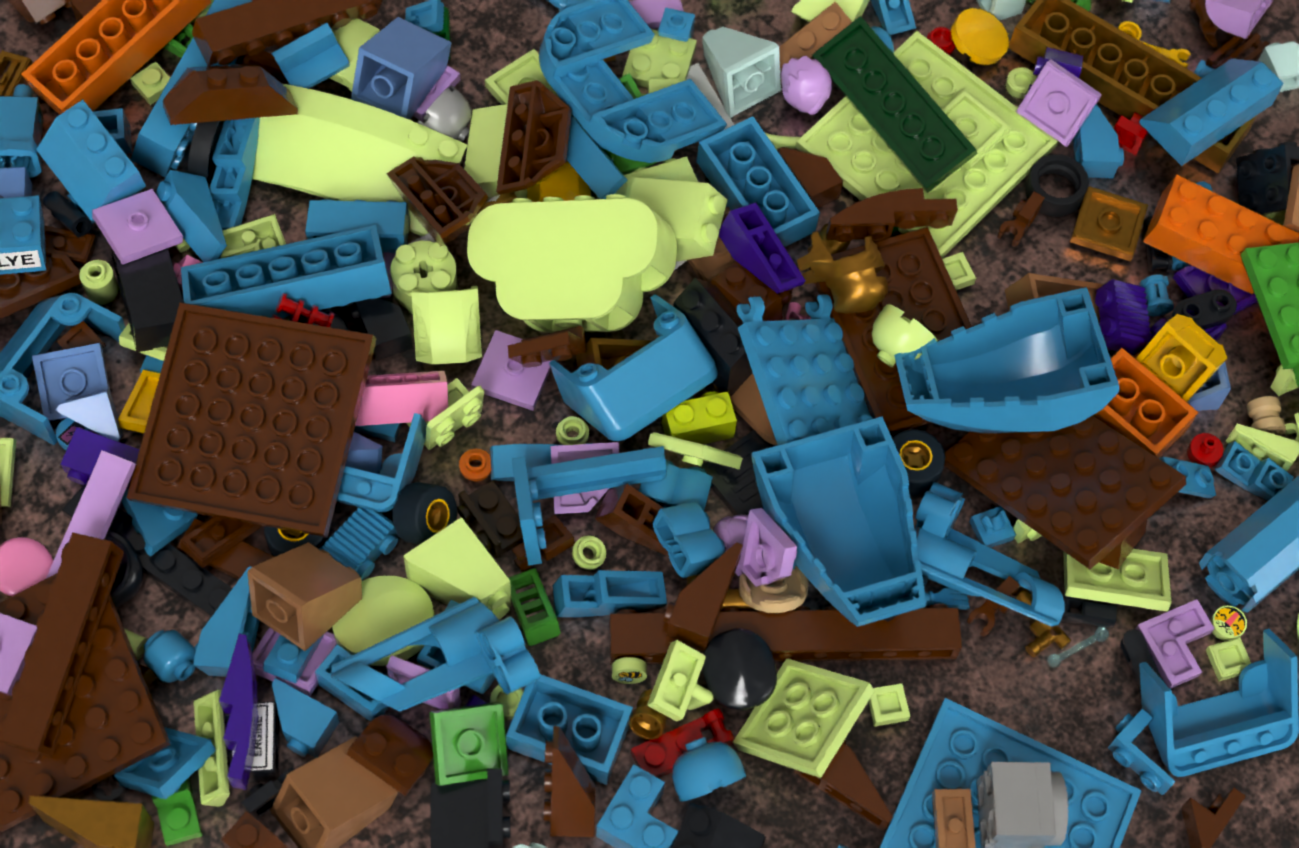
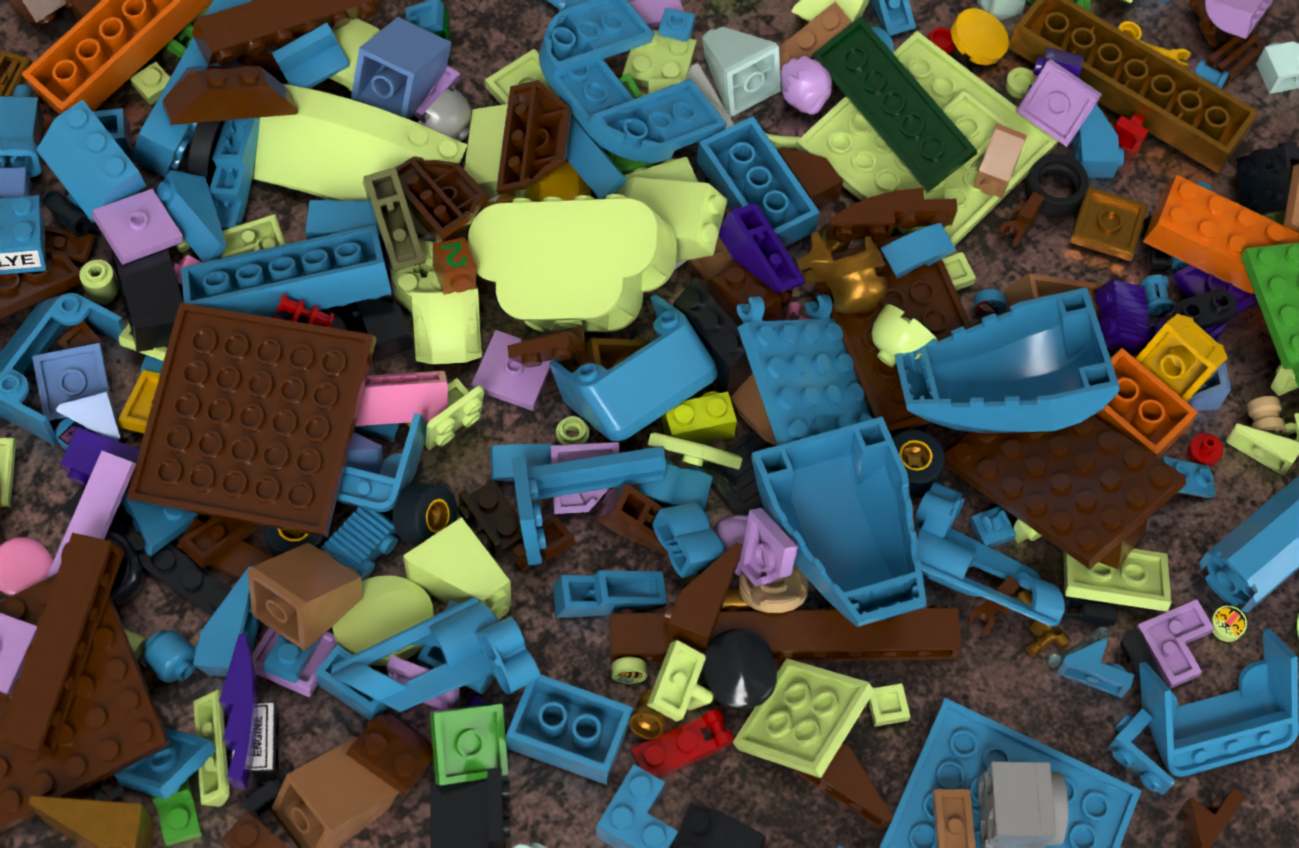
(303, 720): dark azure slope -> none
(393, 219): none -> olive slope
(454, 266): none -> dark orange brick
(475, 473): orange plate -> none
(510, 701): yellowish green tile -> none
(538, 626): bright green slope -> none
(571, 790): reddish brown slope -> none
(597, 548): yellowish green plate -> none
(705, 768): dark azure cylinder -> none
(918, 248): none -> dark azure slope
(948, 597): dark azure piece -> none
(990, 302): none -> dark azure tile
(999, 161): none -> slope
(1087, 668): none -> dark azure slope
(1212, 108): dark azure slope -> none
(1228, 658): yellowish green tile -> none
(1256, 476): dark azure slope -> none

